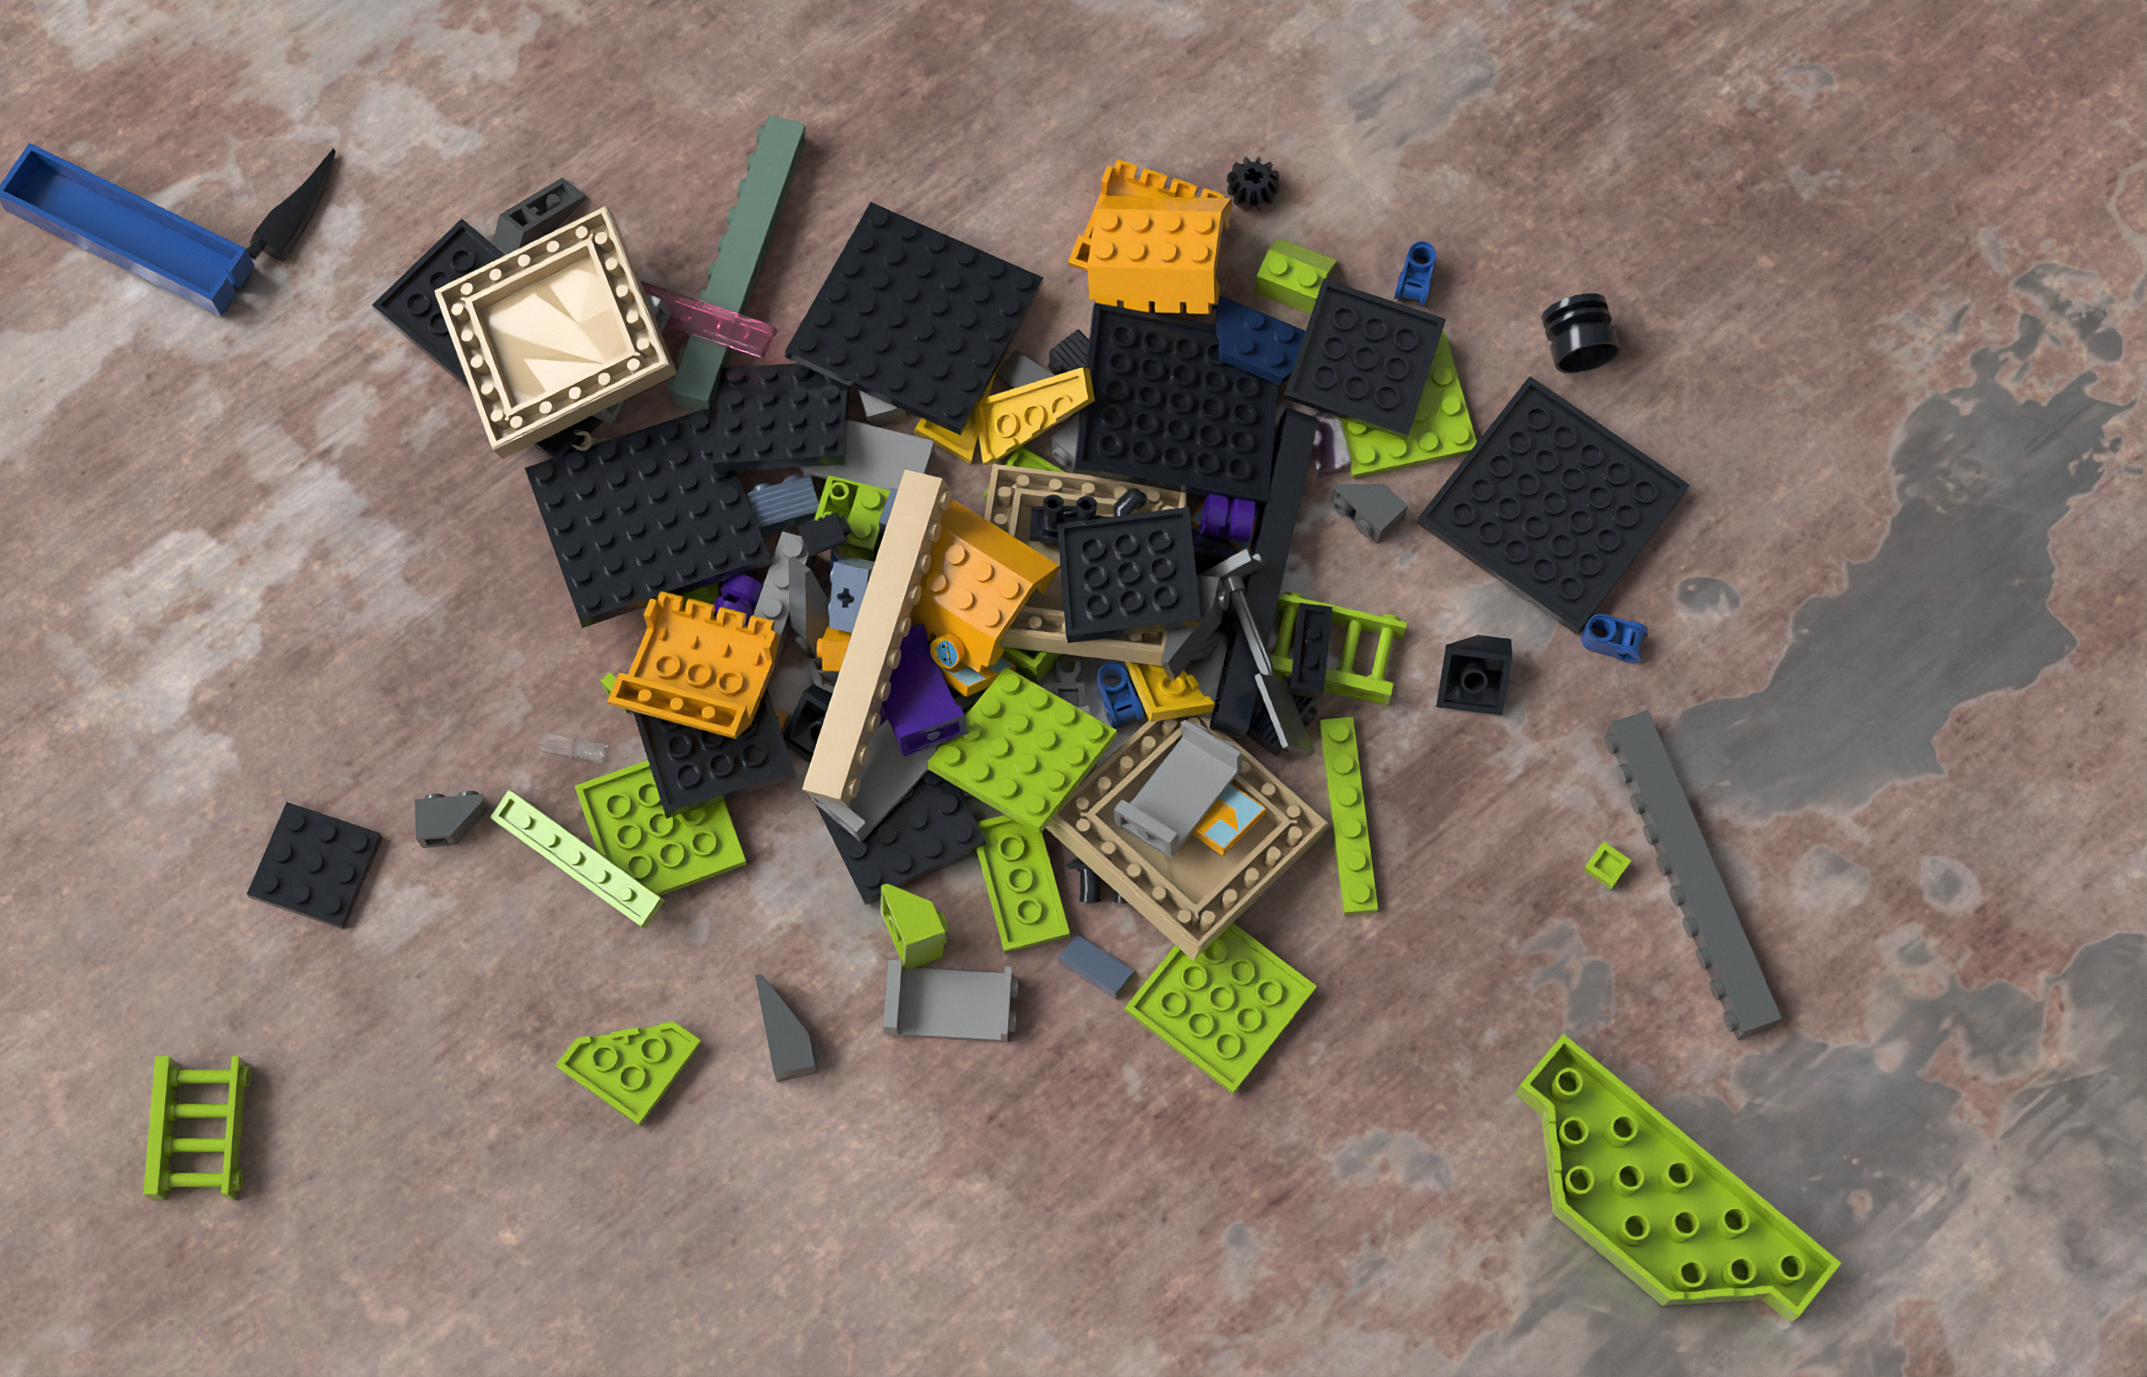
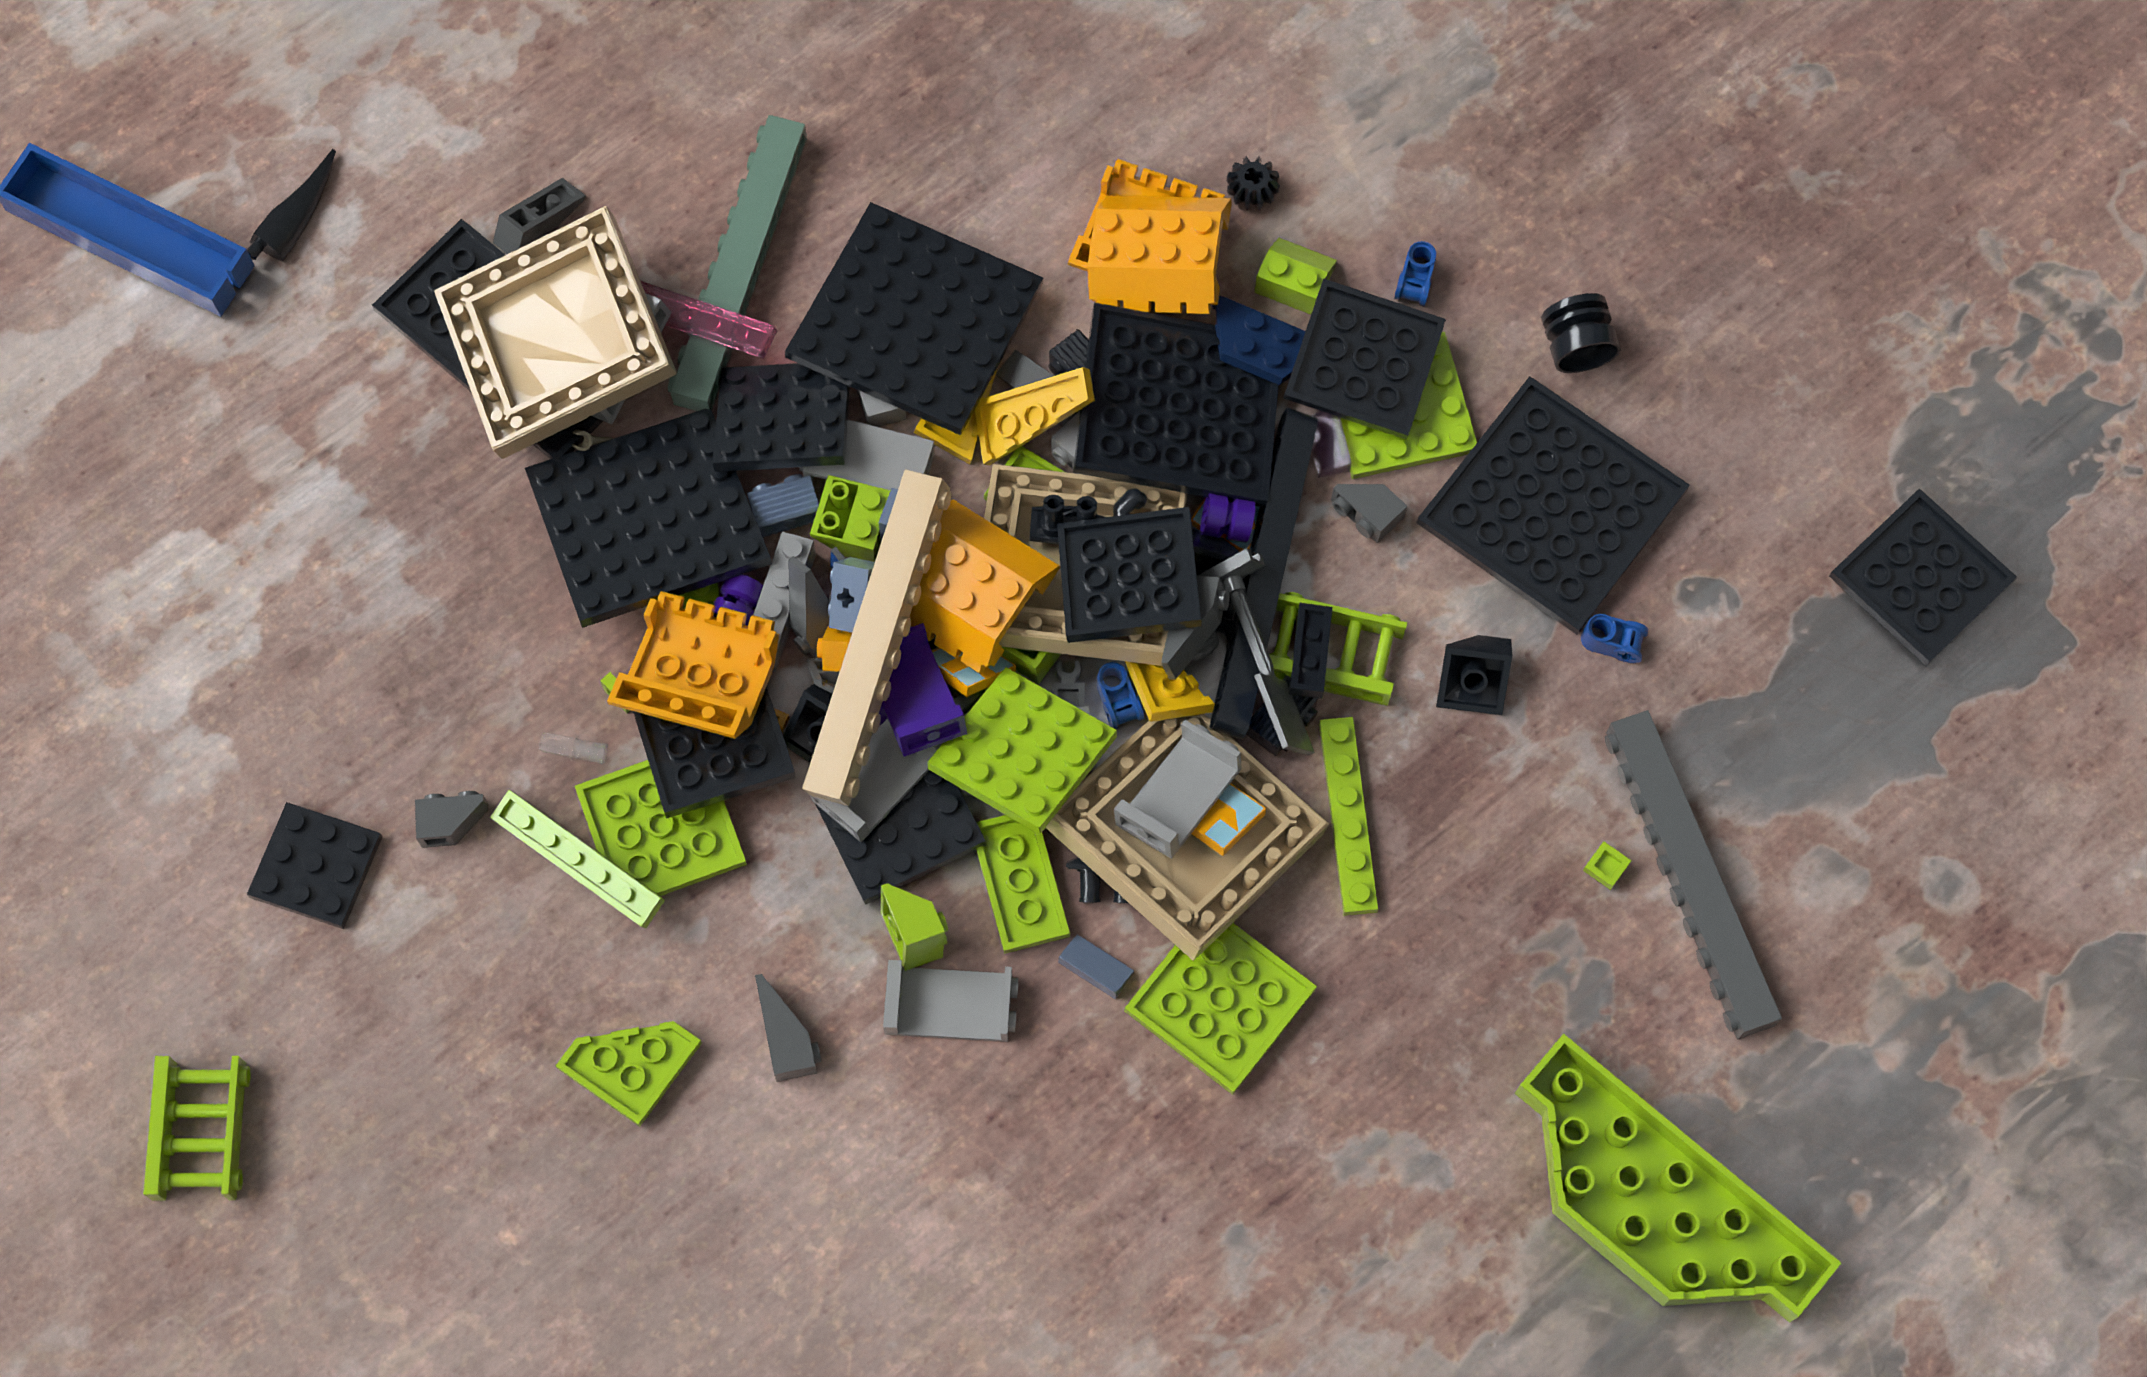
(825, 533): black brick -> none
(947, 650): tile -> none
(1922, 576): none -> black plate

